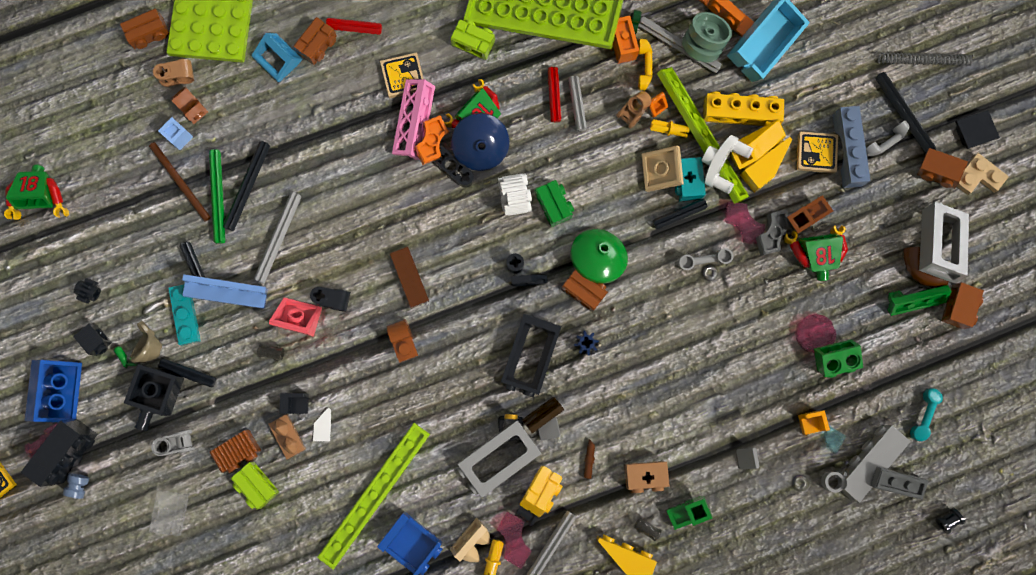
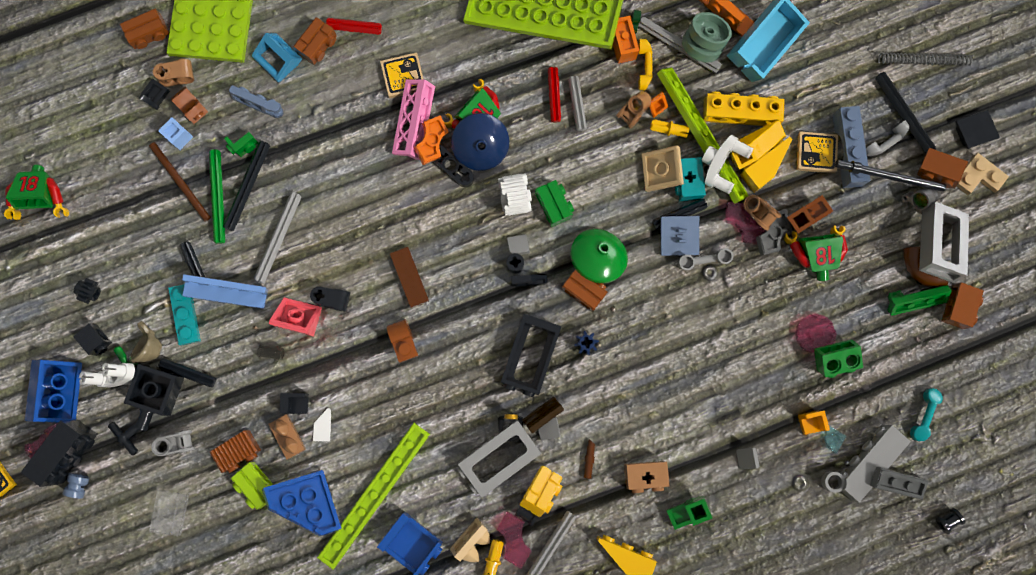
(111, 376): none -> white connector
(123, 437): none -> black piece
(153, 94): none -> black tile
(243, 145): none -> green bracket
(256, 101): none -> sand blue hinge
(305, 503): none -> blue plate
(473, 39): lime brick -> none
(518, 245): none -> light grey slope
(648, 529): clear smoke pin -> none
(679, 235): none -> sand blue piece
(763, 213): none -> medium nougat piece
(857, 167): none -> black bar
(922, 198): none -> flat silver piece

